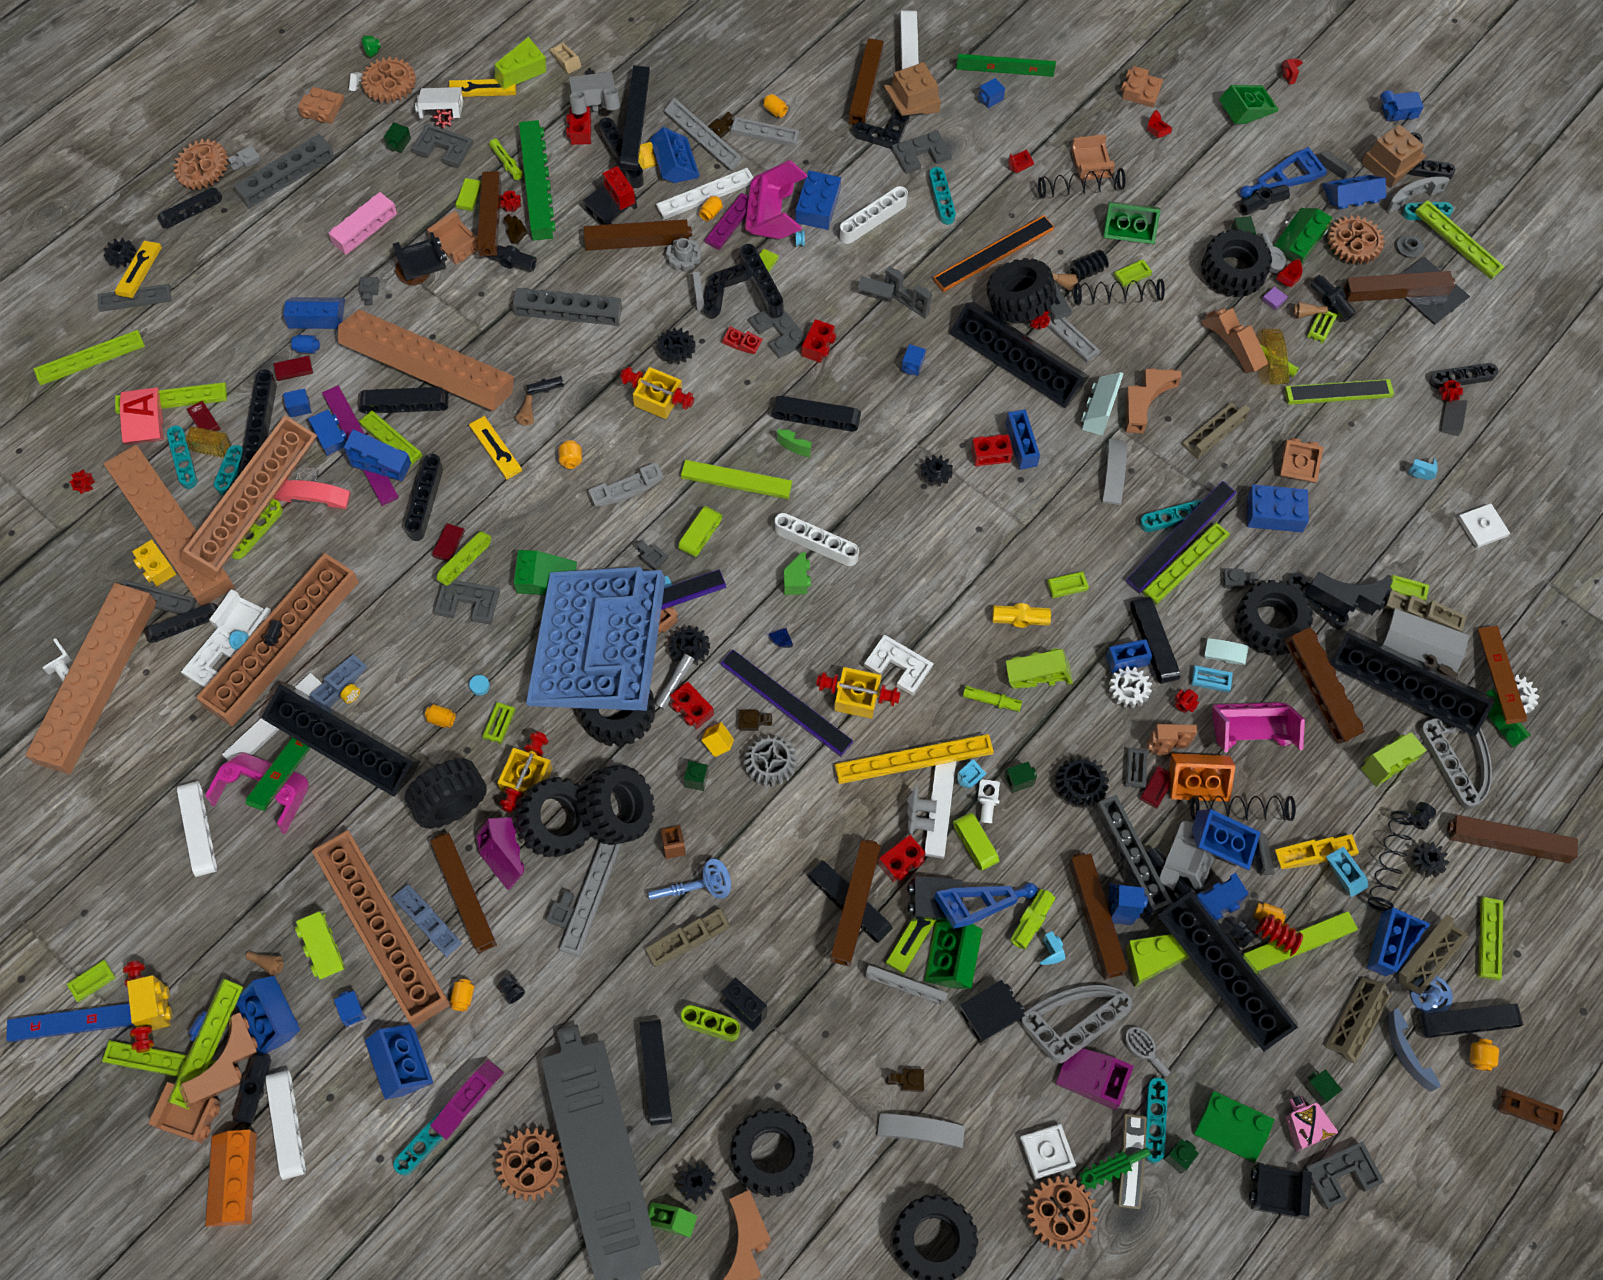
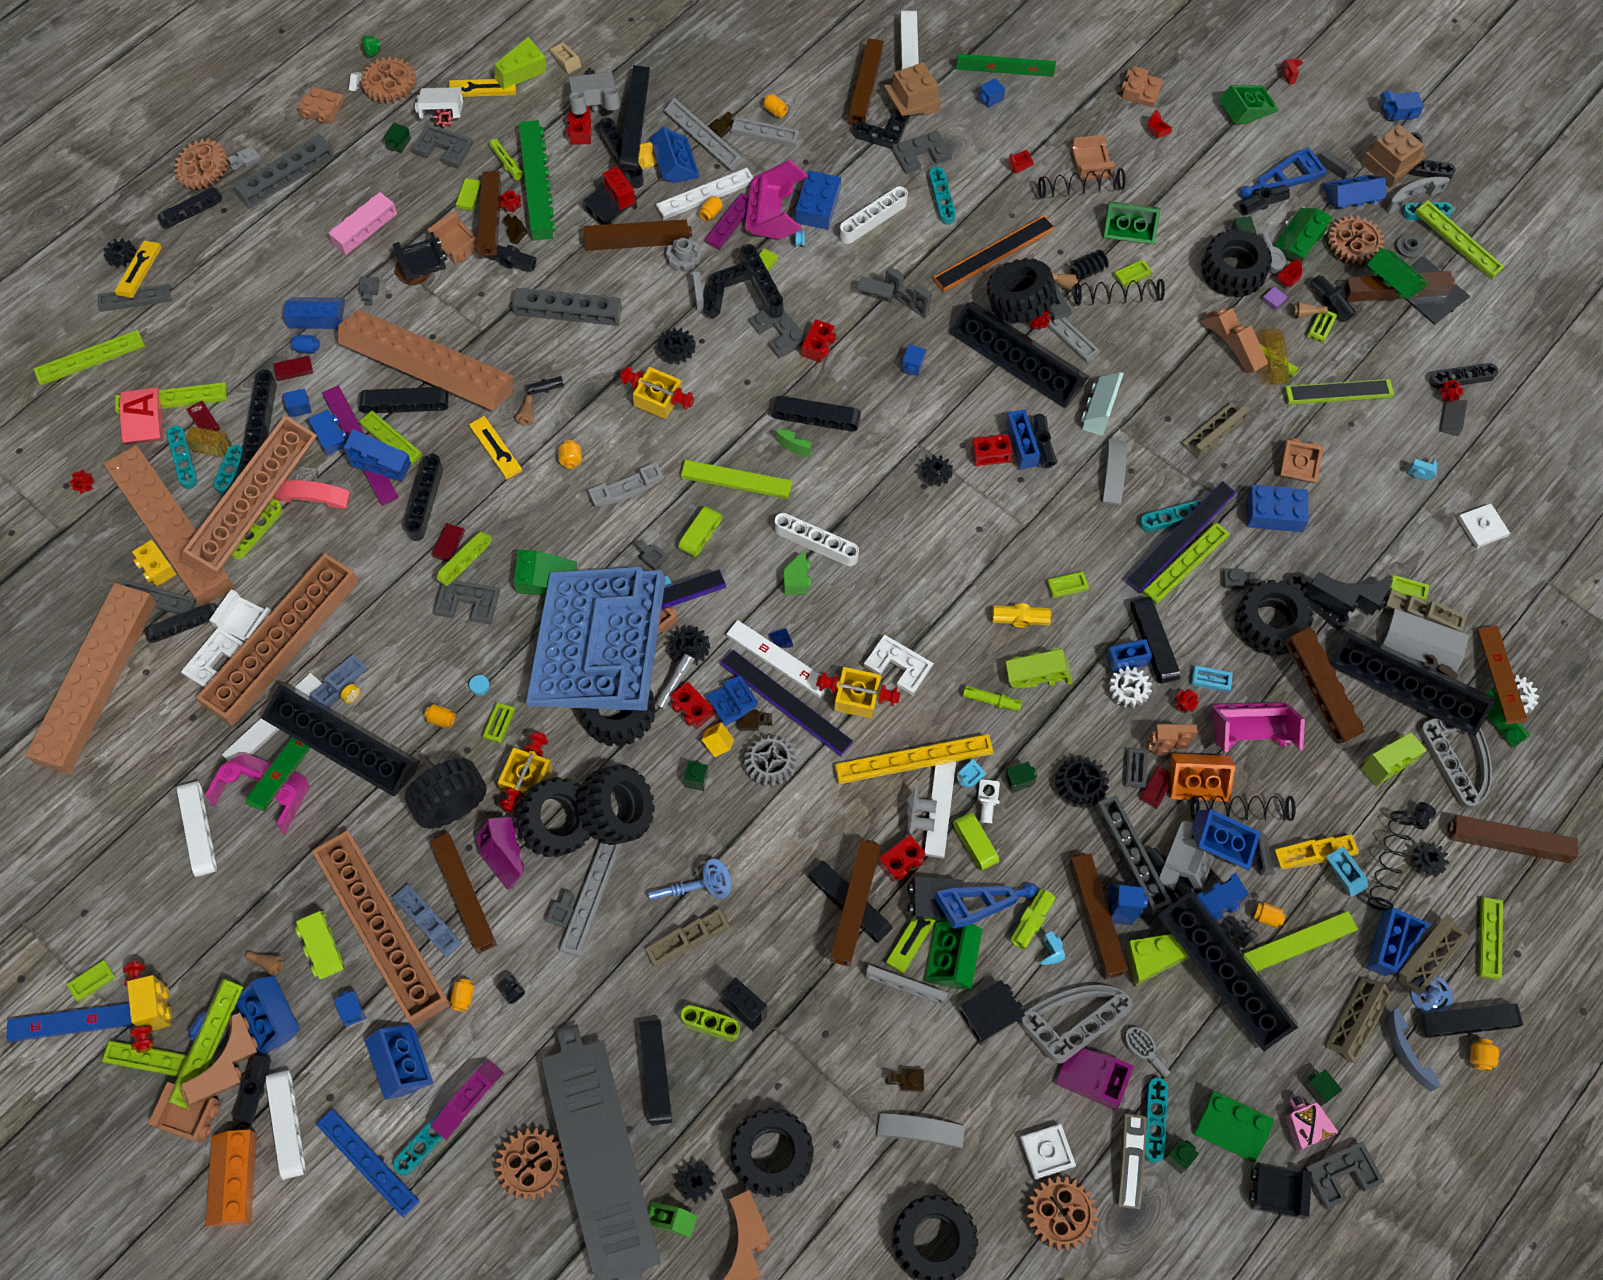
(59, 663): white bracket -> none
(237, 639): medium azure tile -> none
(273, 632): black pin -> none
(368, 1163): none -> blue tile
(673, 841): dark orange slope -> none
(732, 700): none -> blue slope
(744, 342): red slope -> none
(775, 657): none -> white tile
(1040, 430): none -> black piece
(1113, 1167): green piece -> none
(1139, 398): nougat arch -> none
(1227, 651): light aqua slope -> none
(1281, 933): red piece -> none
(1397, 273): none -> green slope
(1531, 1110): reddish brown plate -> none

